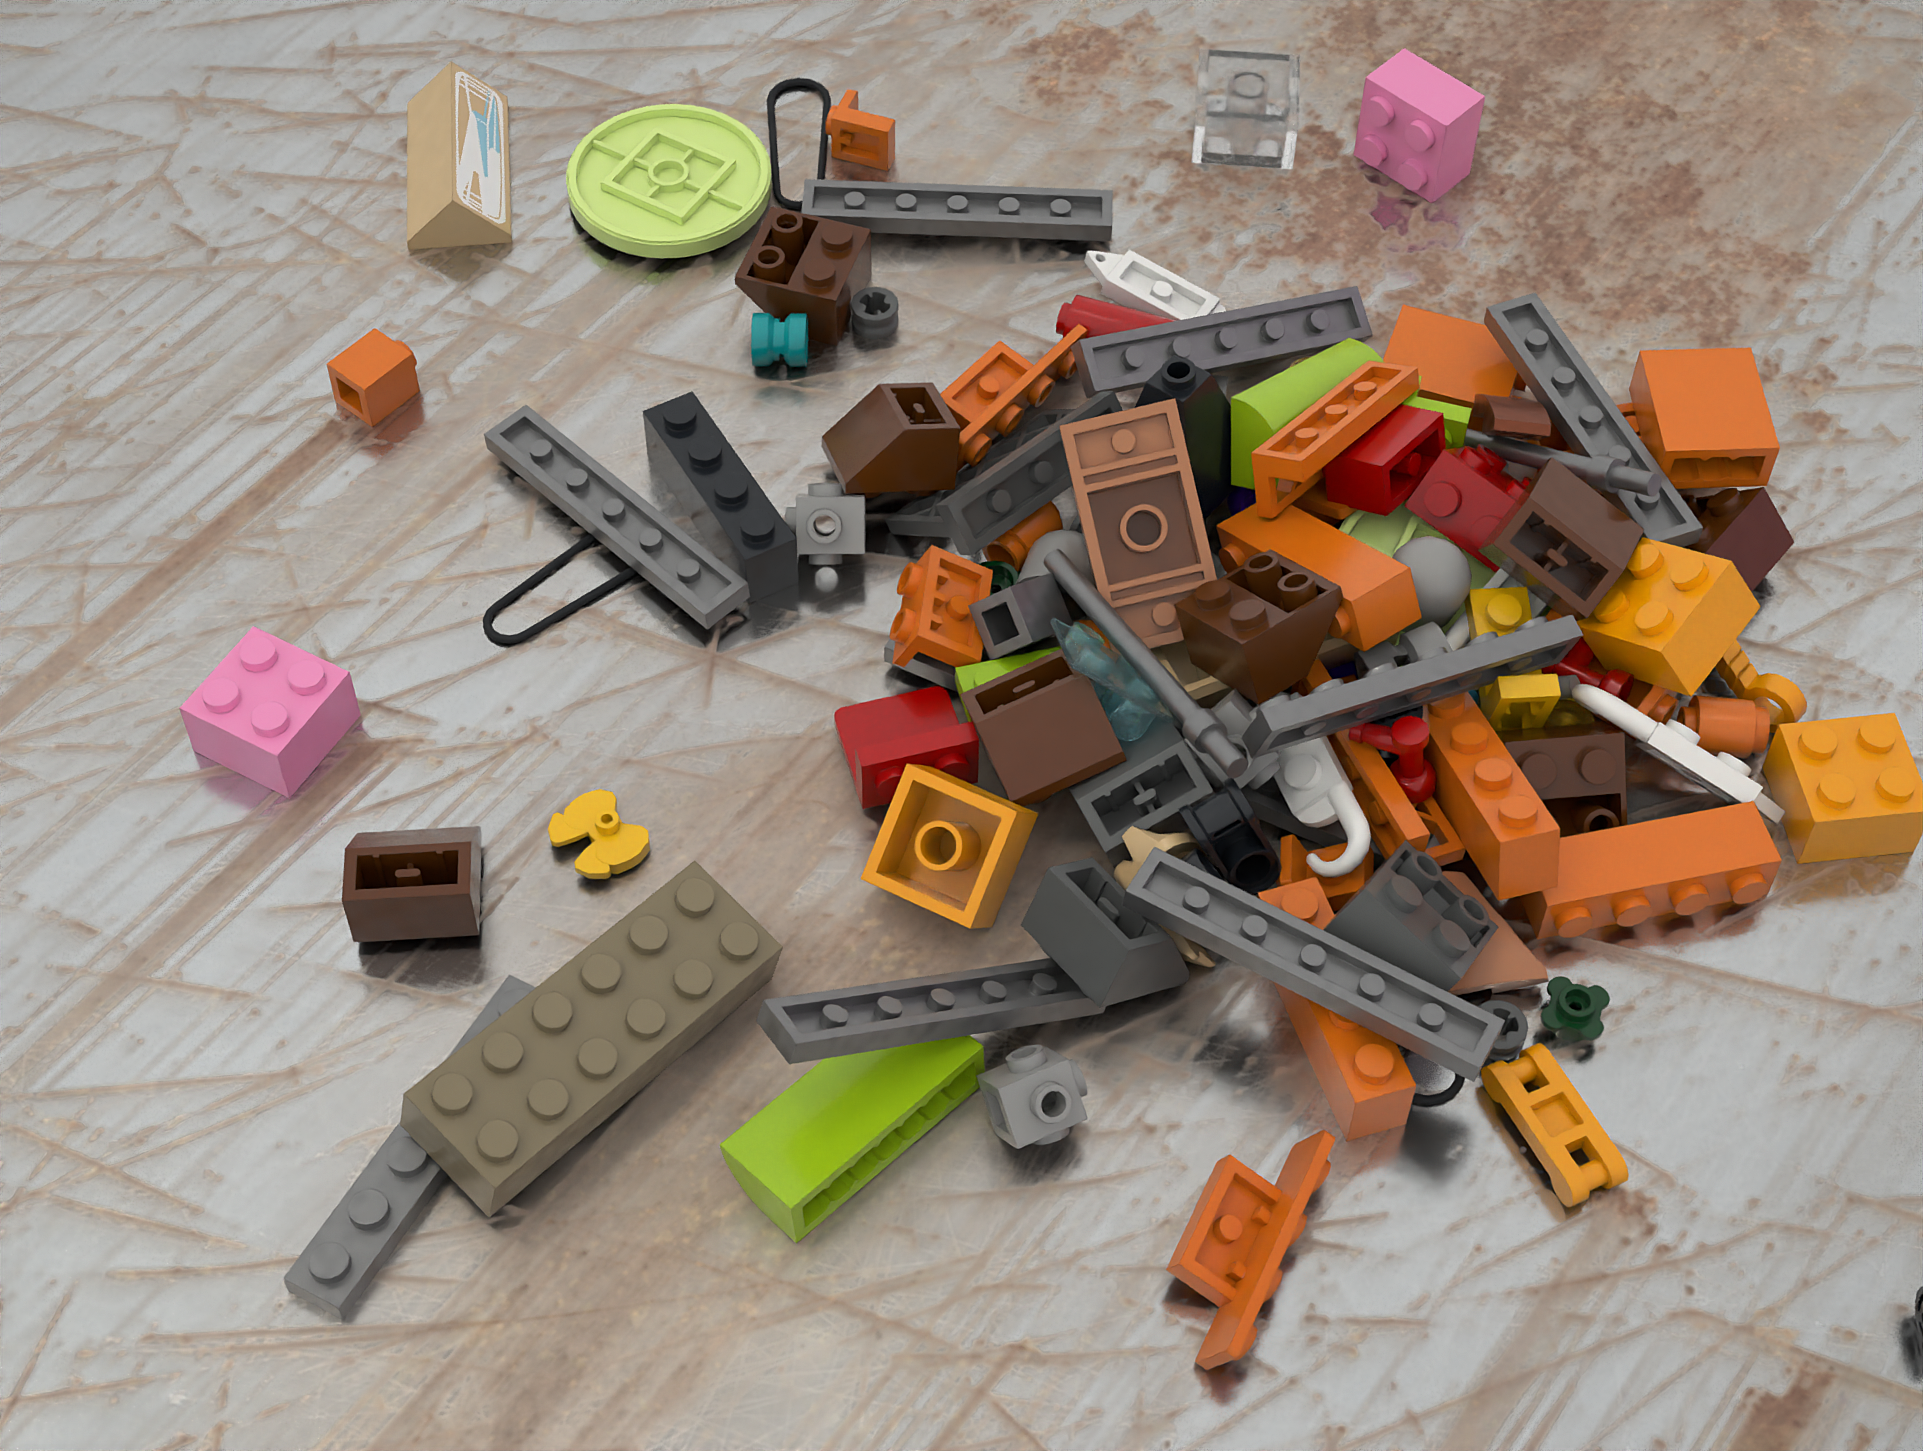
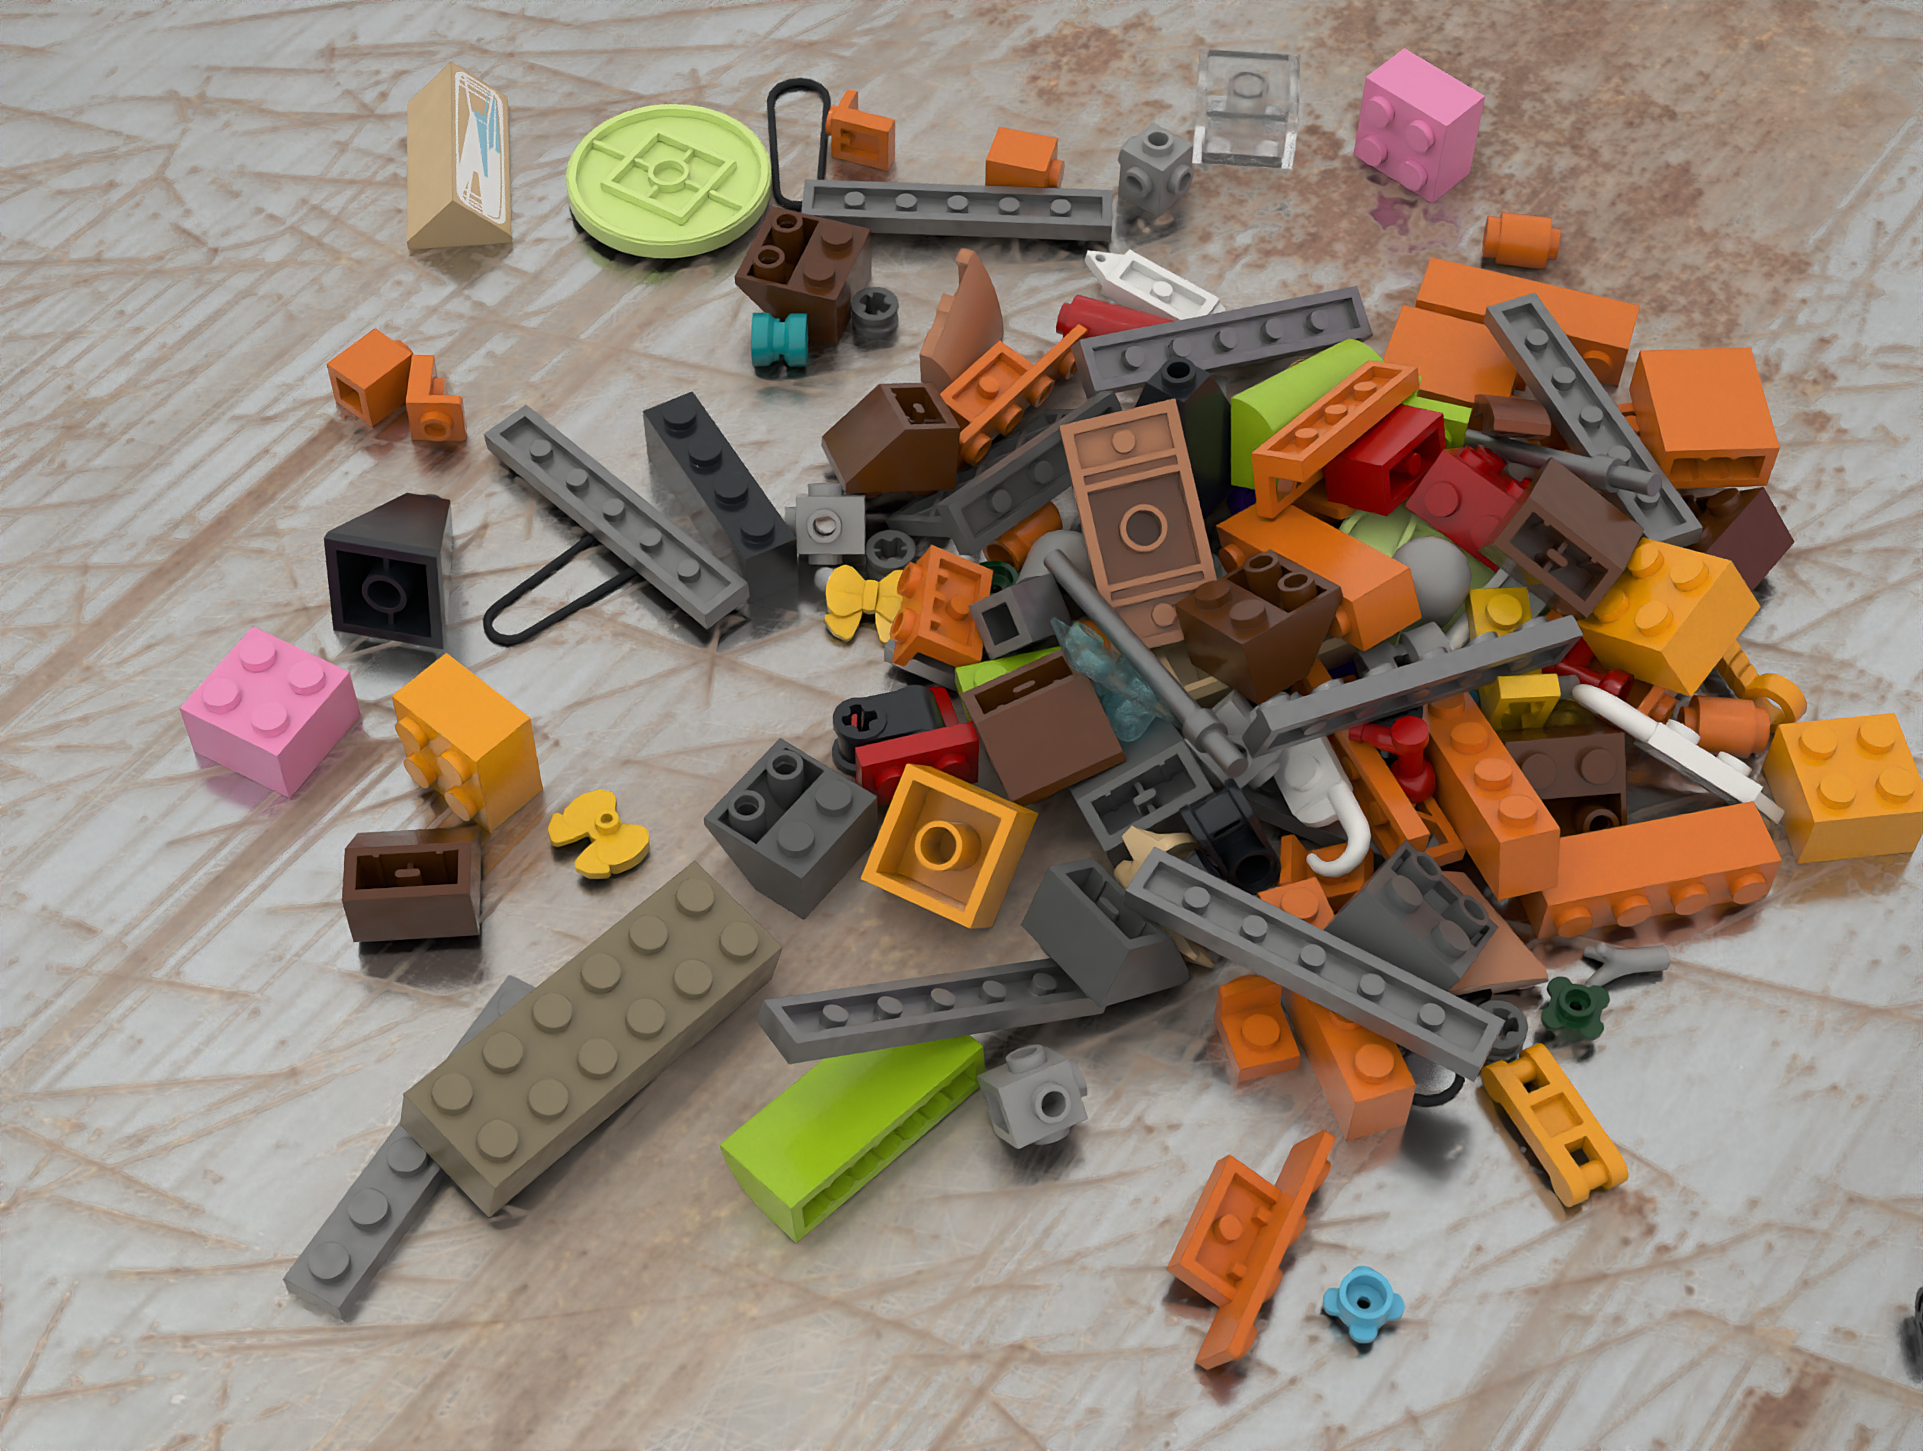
(393, 571): none -> black slope
(430, 409): none -> orange bracket
(467, 743): none -> light orange brick
(794, 827): none -> dark grey slope
(851, 596): none -> yellow piece
(882, 719): none -> black piece
(888, 545): none -> dark grey bush
(963, 325): none -> nougat slope
(1023, 160): none -> orange brick
(1155, 169): none -> light grey brick
(1255, 1028): none -> orange bracket
(1367, 1285): none -> medium azure plate
(1520, 240): none -> orange brick
(1594, 324): none -> orange brick
(1625, 961): none -> light grey bar

